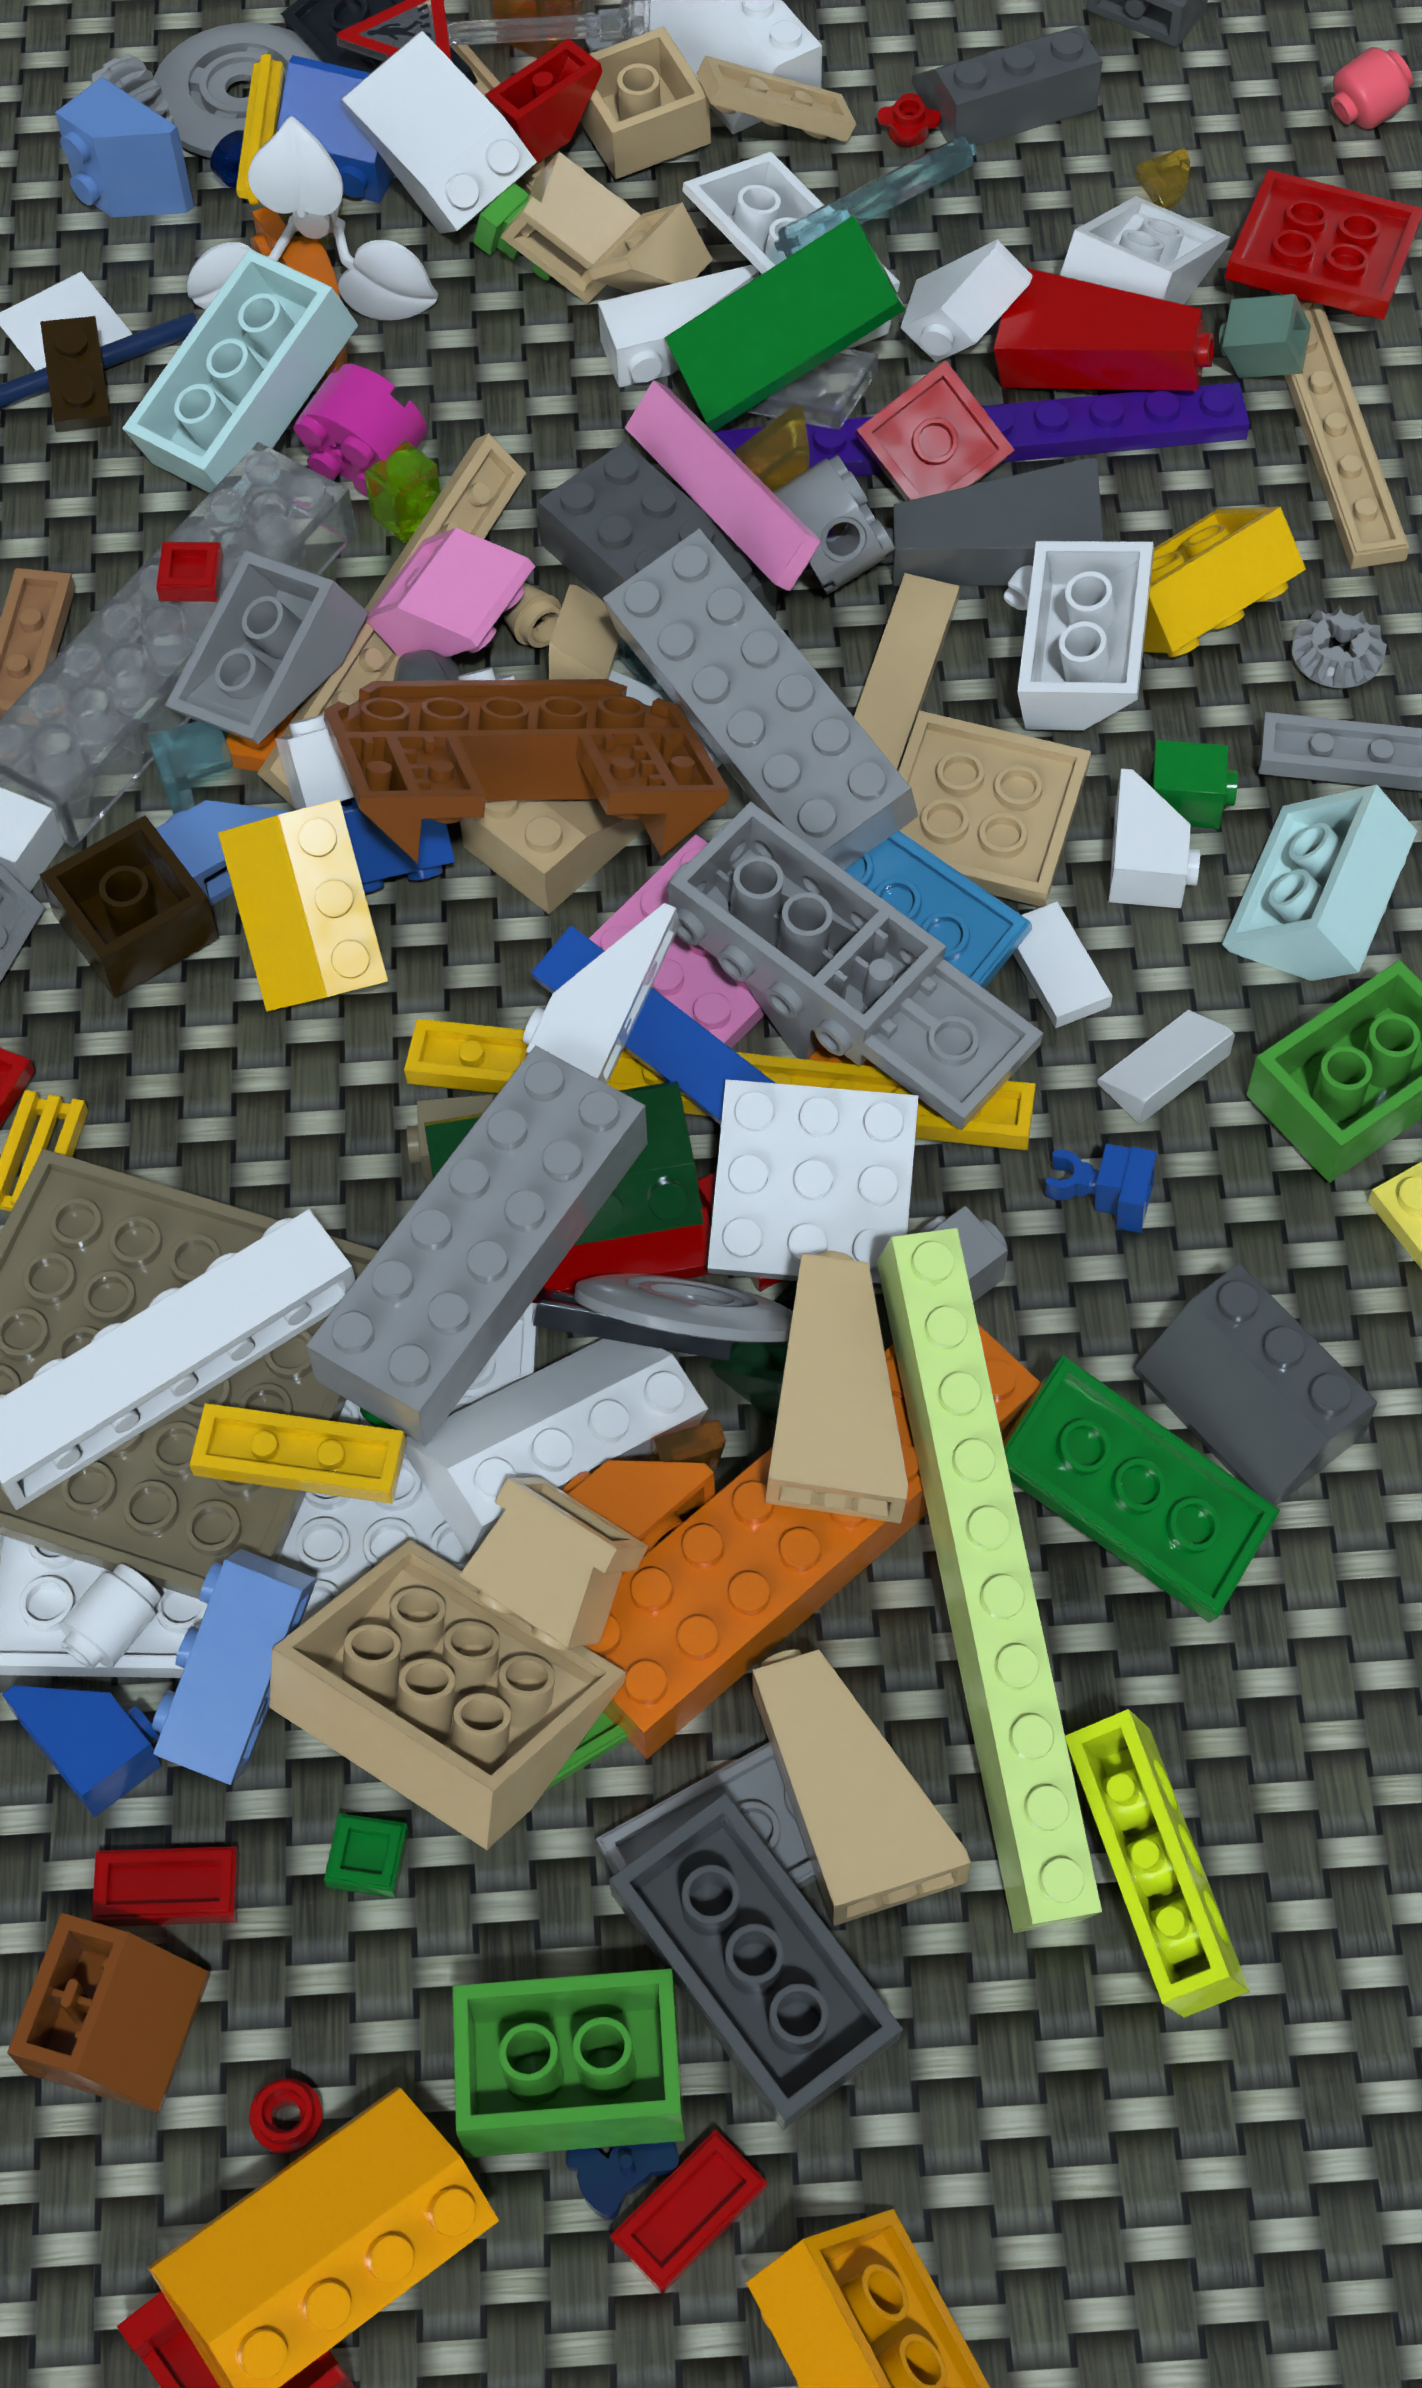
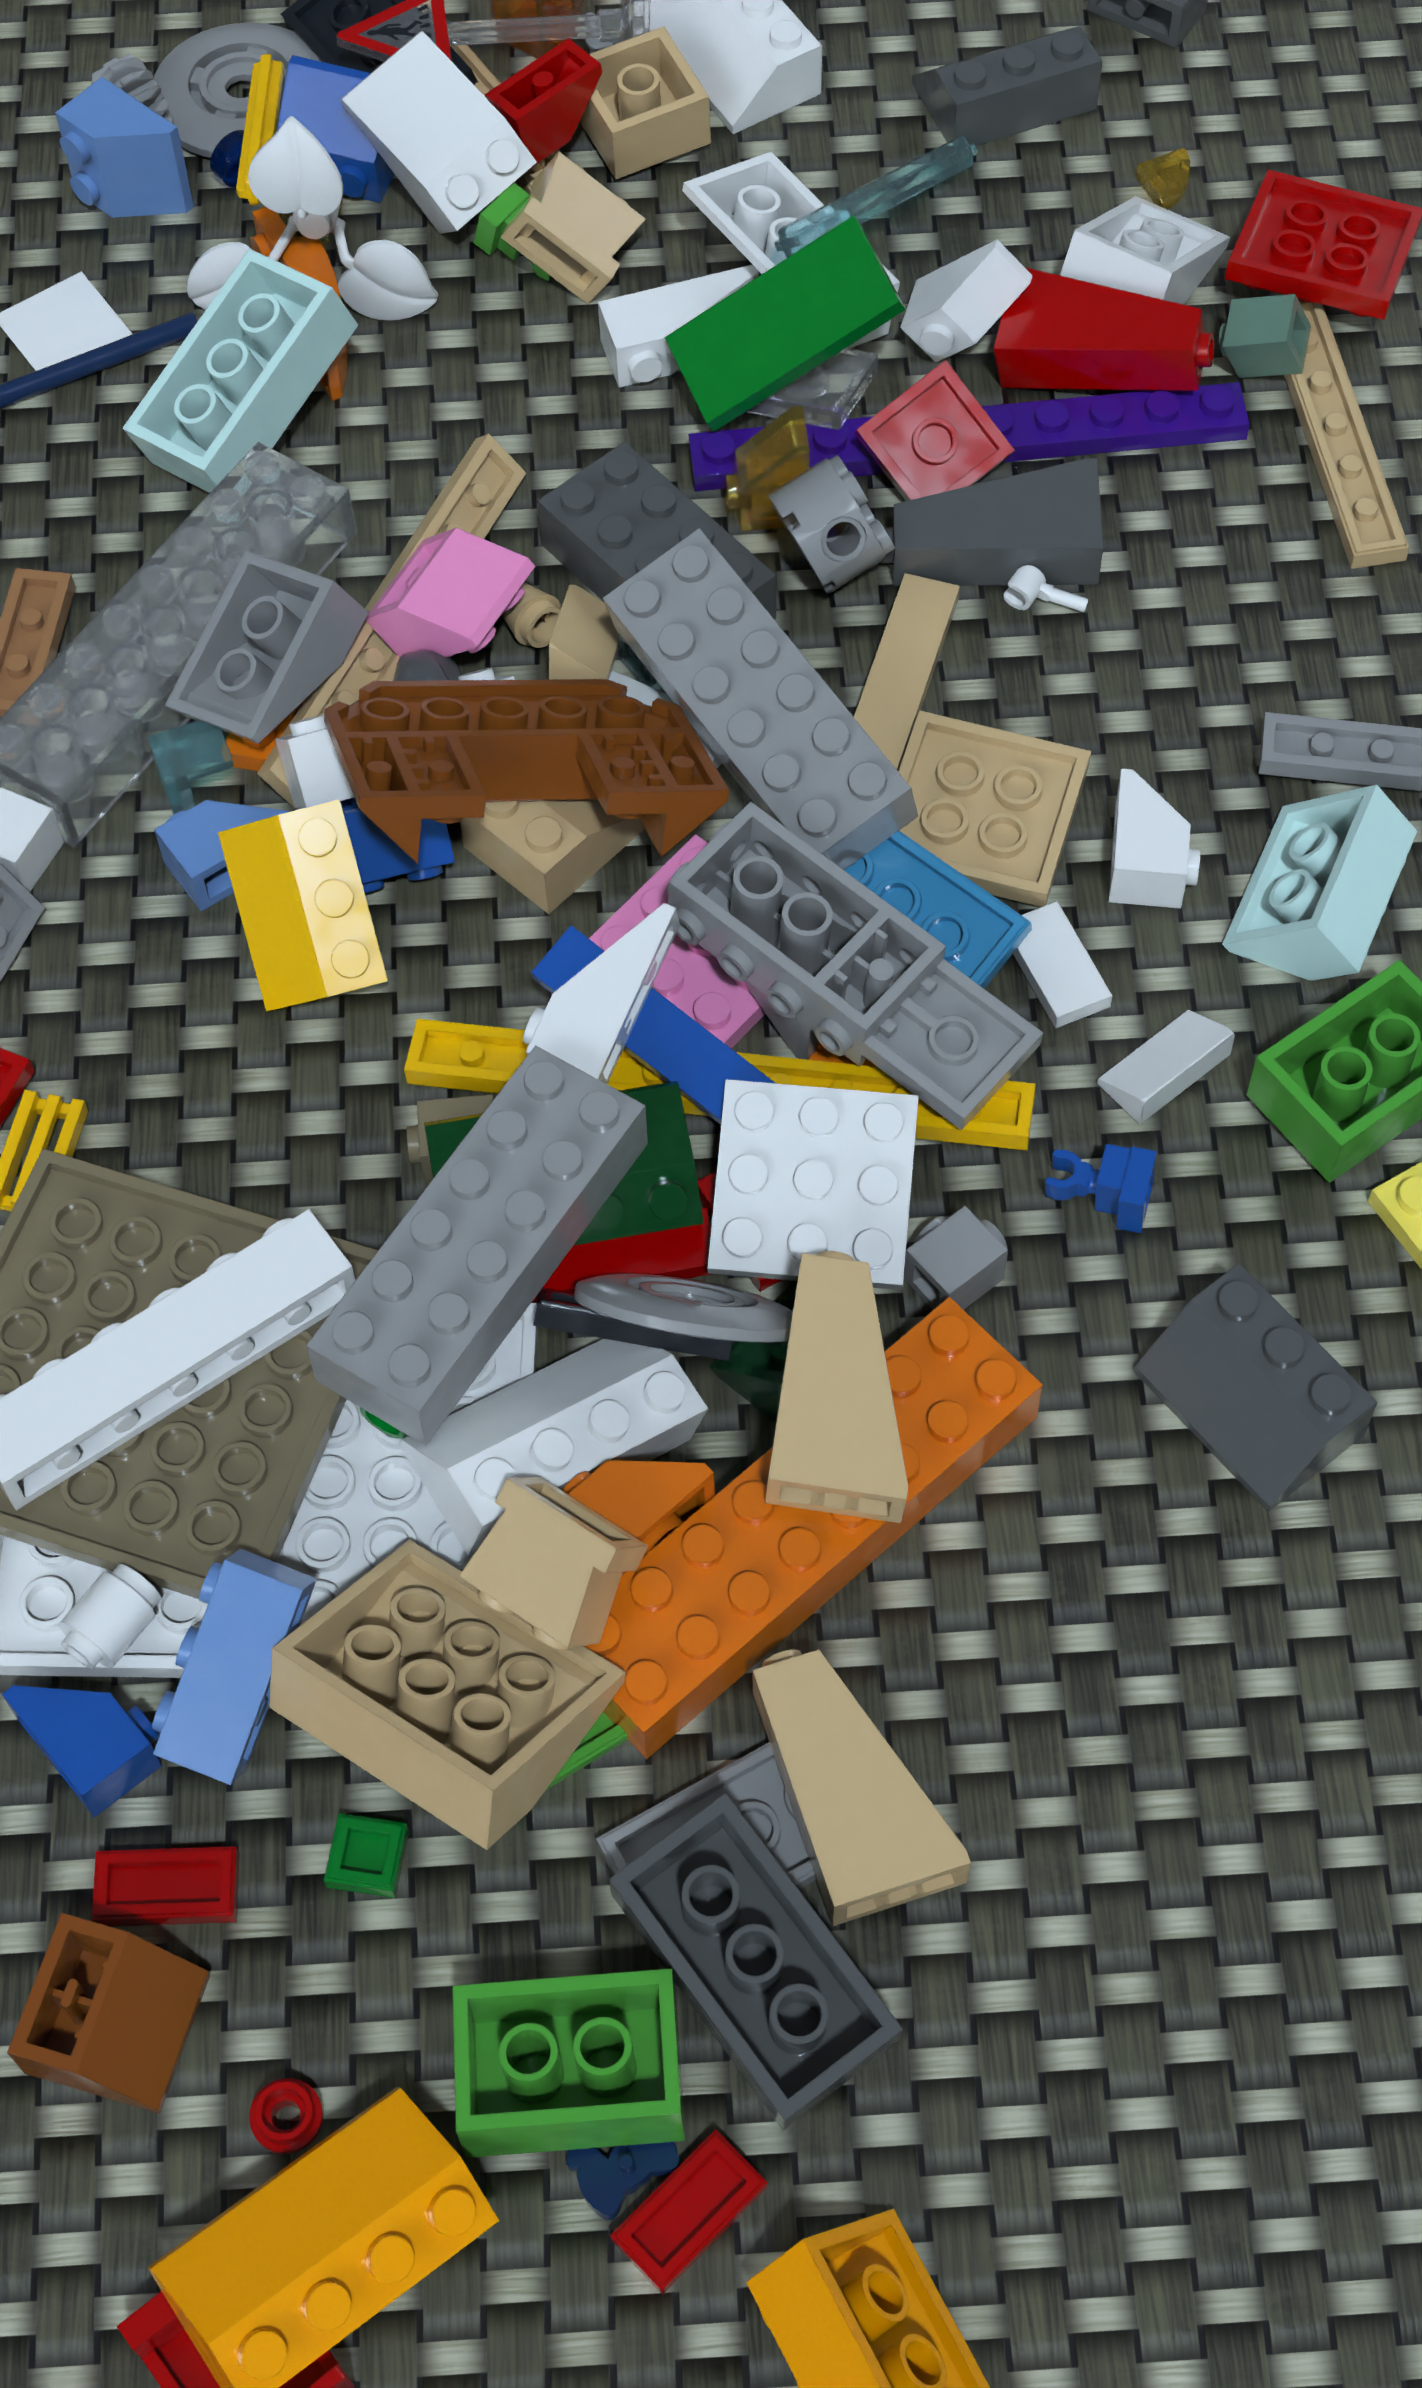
(75, 373): dark brown plate -> none
(129, 906): dark brown brick -> none
(190, 571): red tile -> none
(298, 1453): yellow plate -> none
(356, 424): dark pink brick -> none
(402, 490): clear neon green brick -> none
(654, 252): tan slope -> none
(692, 1445): clear orange tile -> none
(723, 486): bright pink tile -> none
(775, 99): tan plate -> none
(909, 120): red plate -> none
(987, 1583): yellowish green brick -> none
(1083, 632): white slope -> none
(1136, 1488): green tile -> none
(1156, 1864): neon yellow brick -> none
(1194, 780): green brick -> none
(1215, 572): yellow slope -> none
(1332, 665): light grey gear -> none
(1371, 88): coral head -> none

